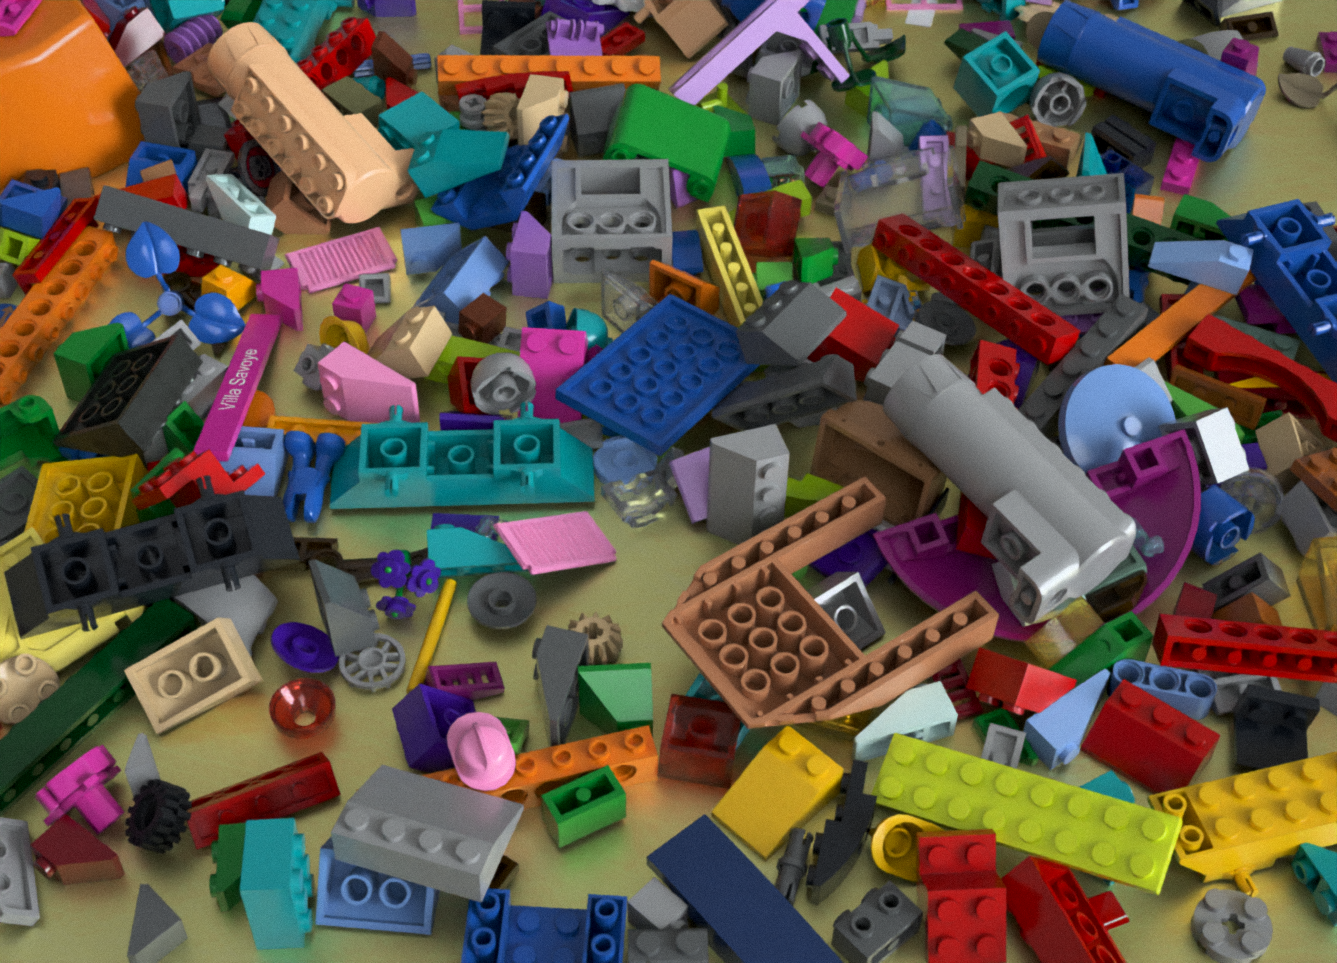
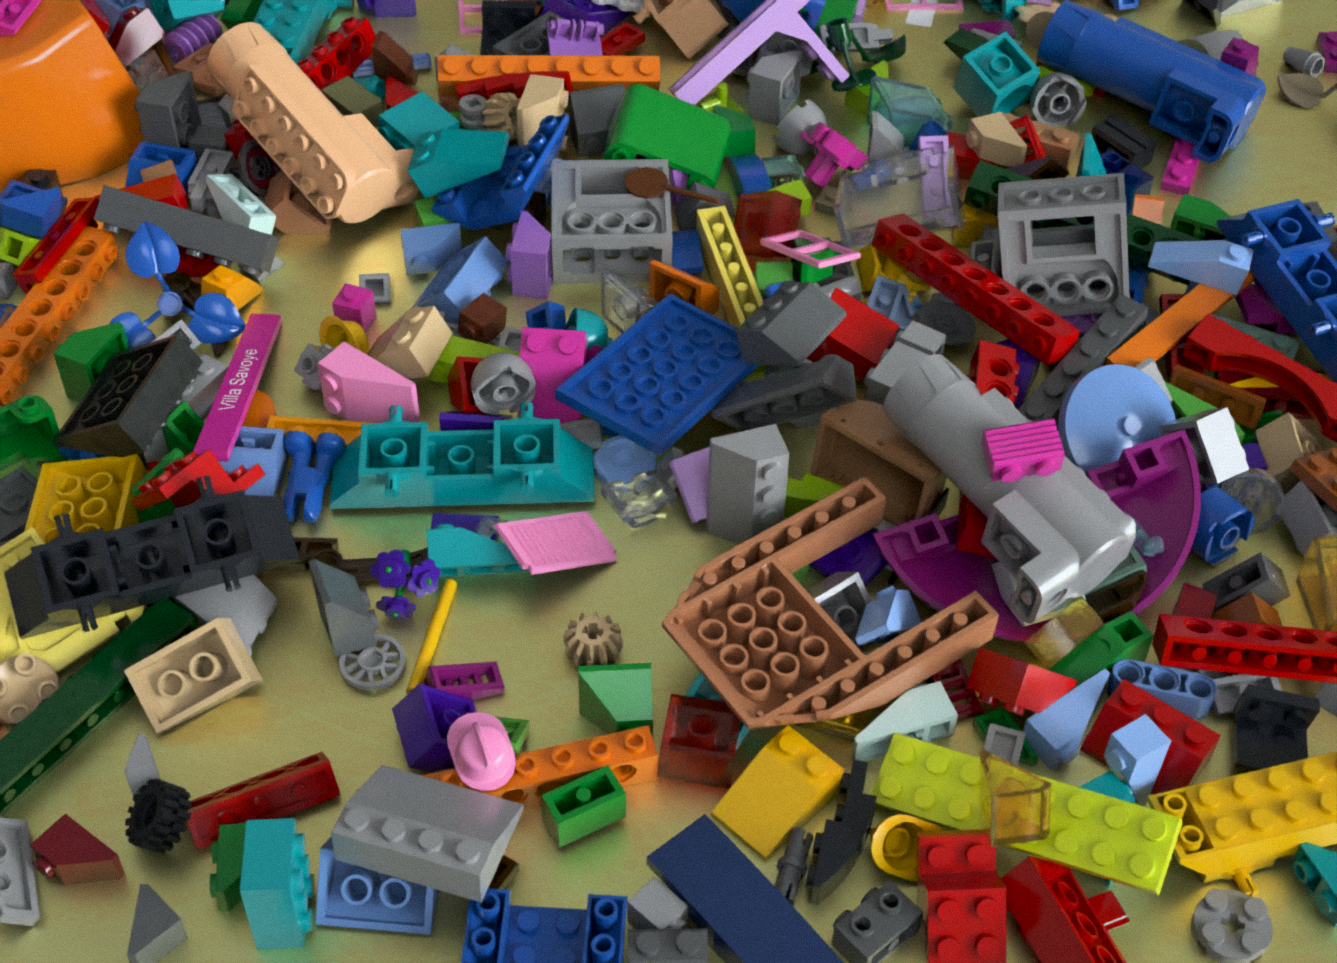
(76, 184): dark grey slope -> none
(82, 787): dark pink piece -> none
(282, 295): dark pink slope -> none
(302, 697): clear red piece -> none
(303, 647): dark purple dish -> none
(342, 260): bright pink window -> none
(500, 590): dark grey dish -> none
(557, 676): dark grey slope -> none
(651, 182): none -> reddish brown piece
(687, 209): none -> dark grey slope
(800, 252): none -> bright pink window
(887, 617): none -> light blue slope
(960, 150): dark tan tile -> none
(1012, 802): none -> clear yellow slope
(1023, 450): none -> dark pink brick
(1137, 755): none -> light blue slope
(1252, 26): dark brown slope -> none

